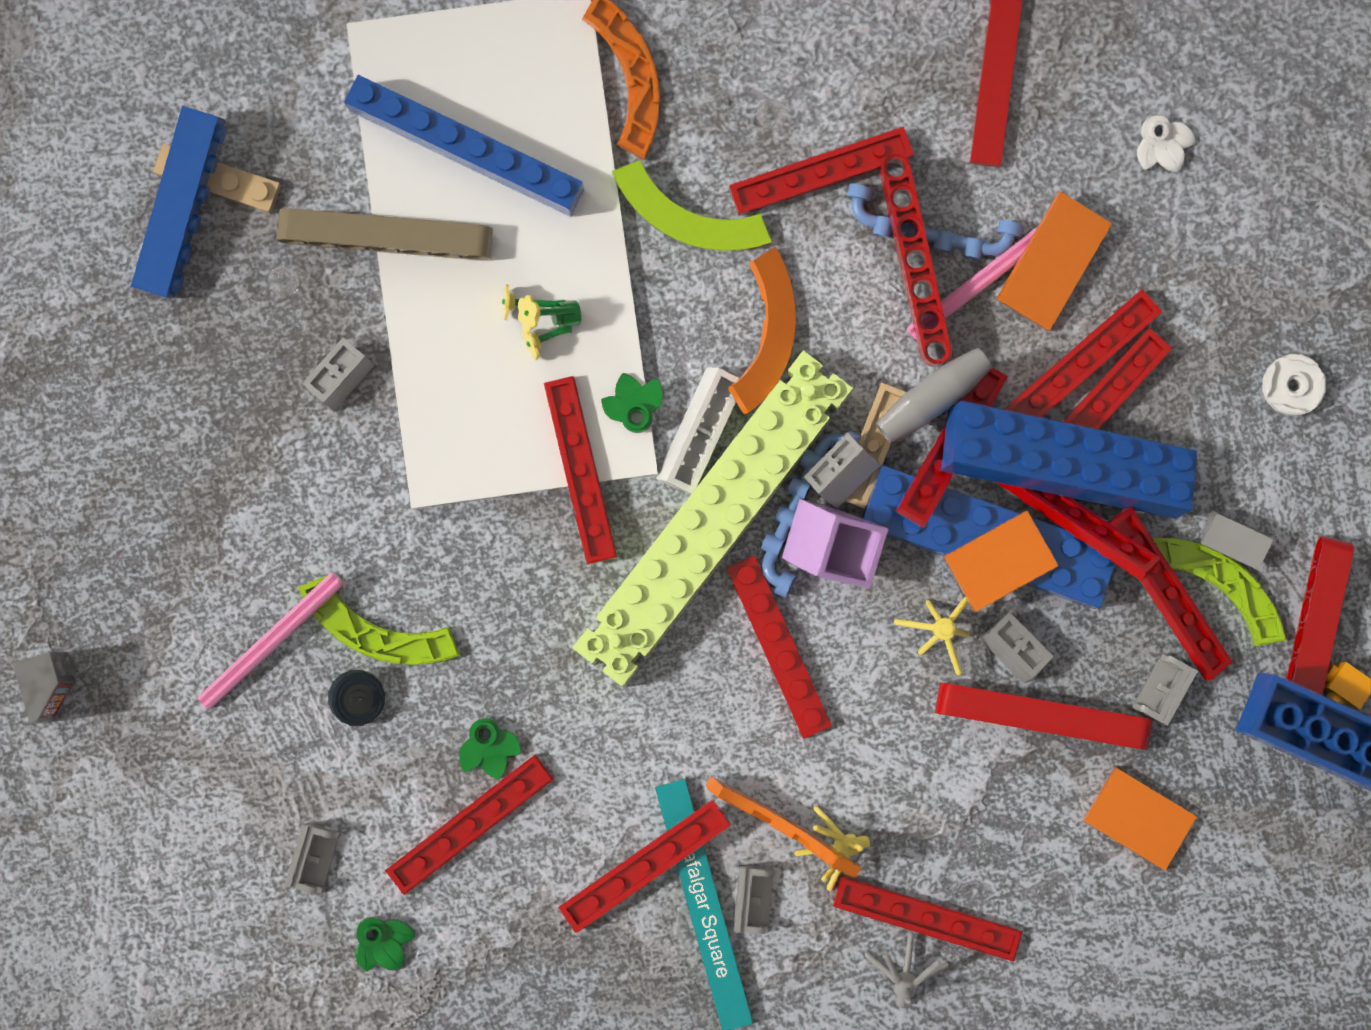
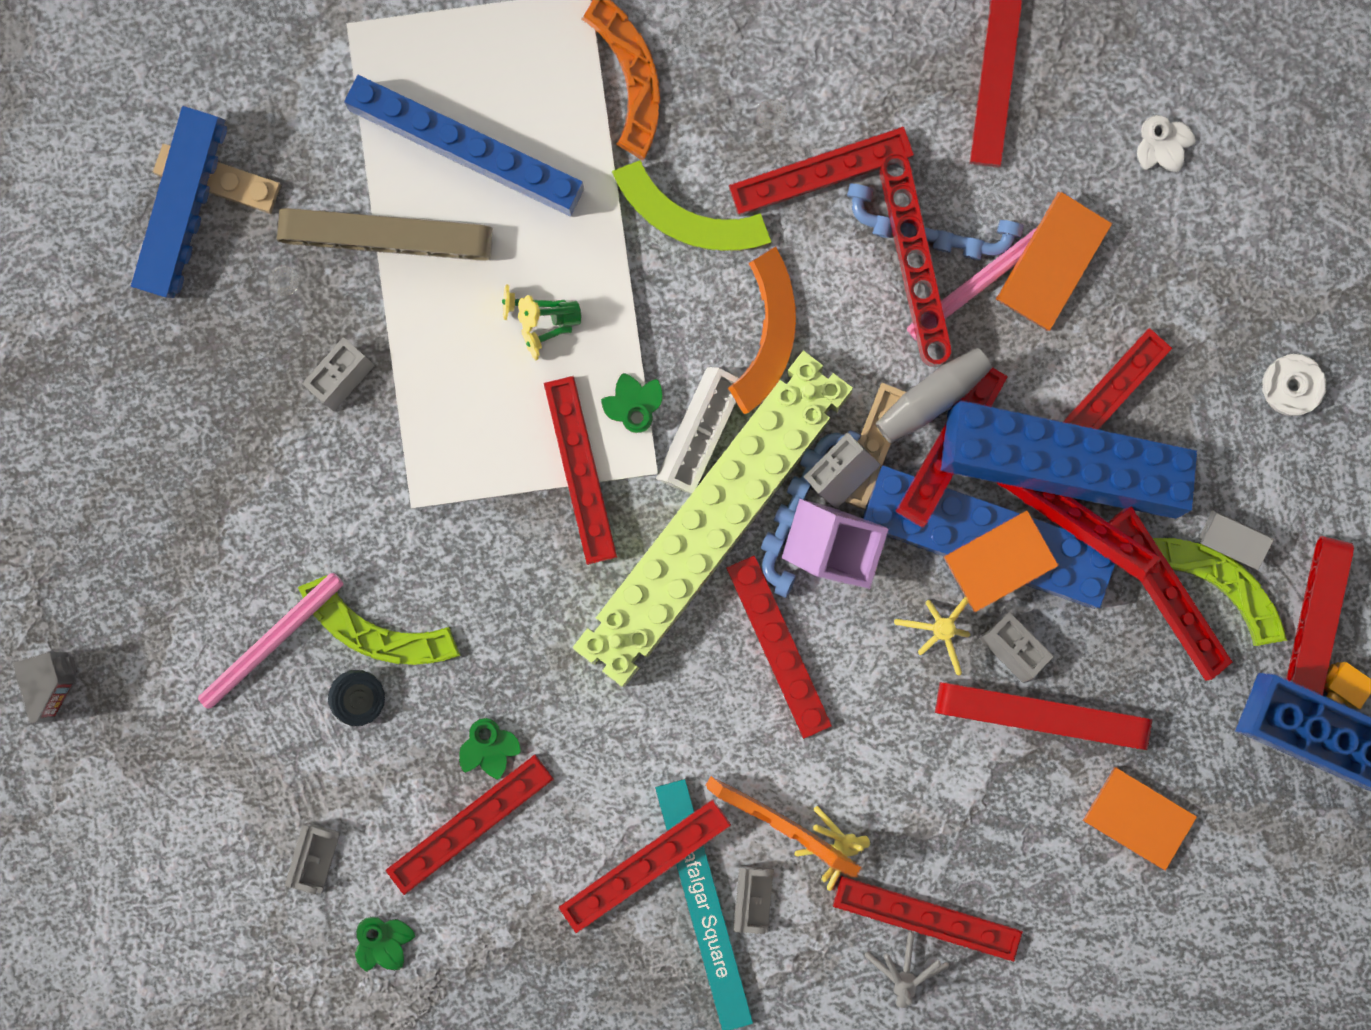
(1086, 356): red plate -> none
(1164, 689): light grey hinge -> none

